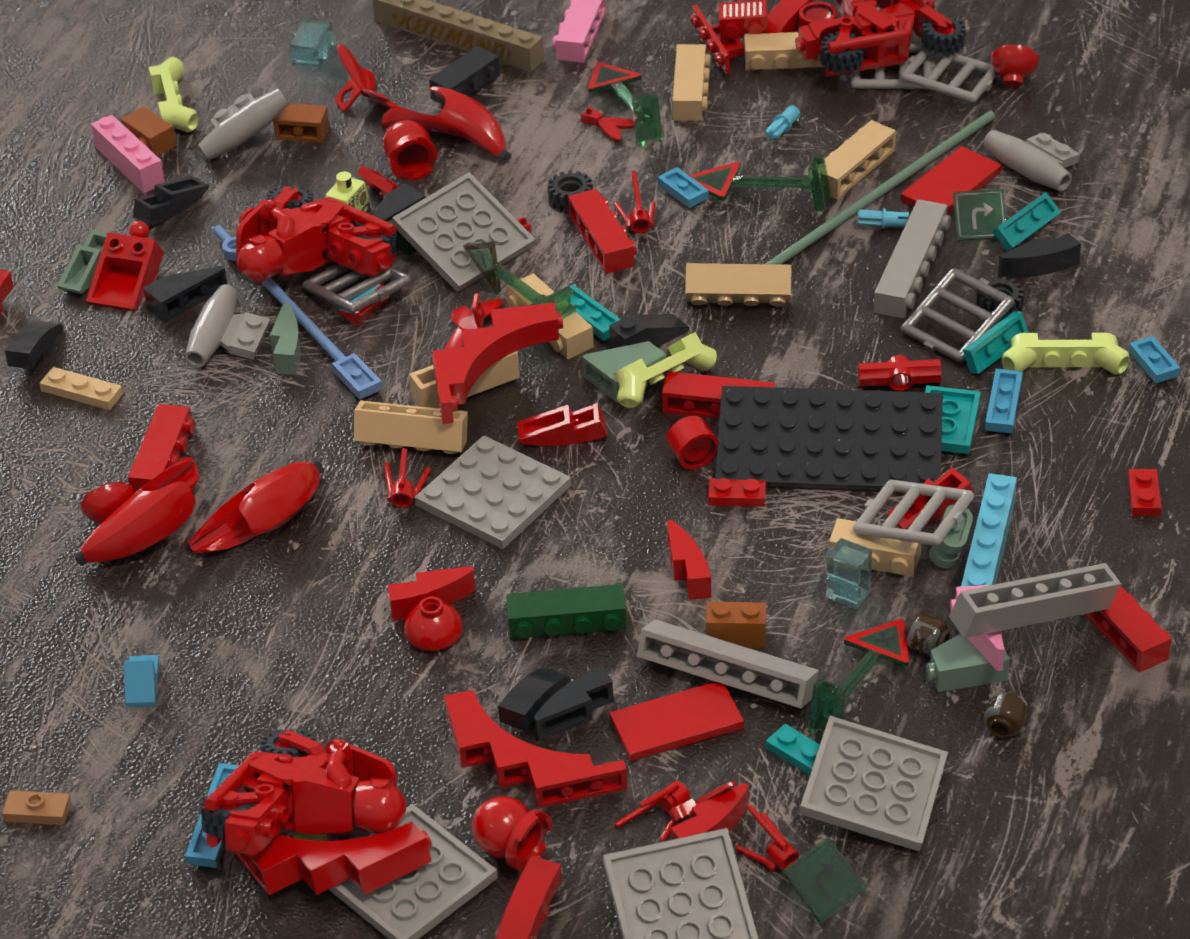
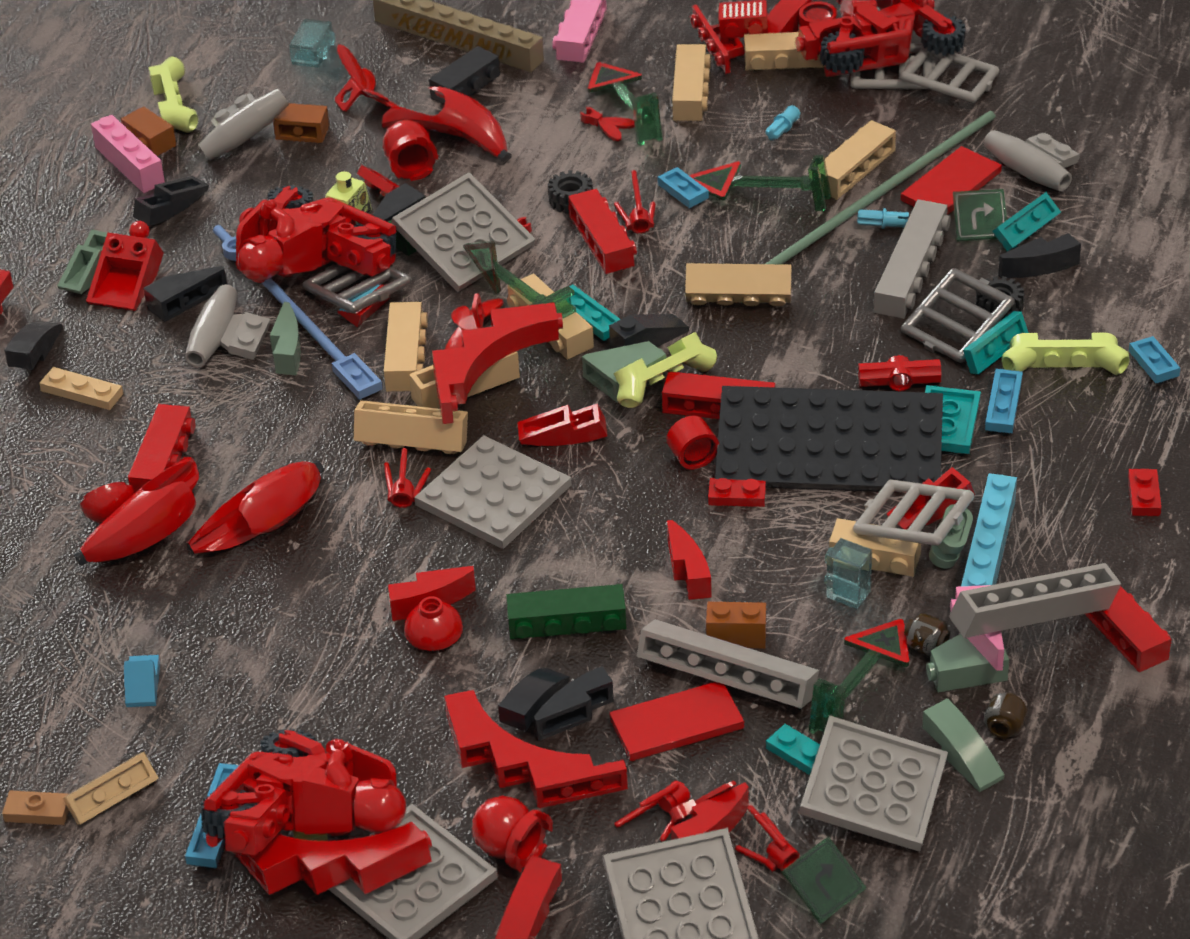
(110, 788): none -> tan plate
(404, 344): none -> tan brick
(964, 745): none -> sand green slope
(1014, 63): red piece -> none

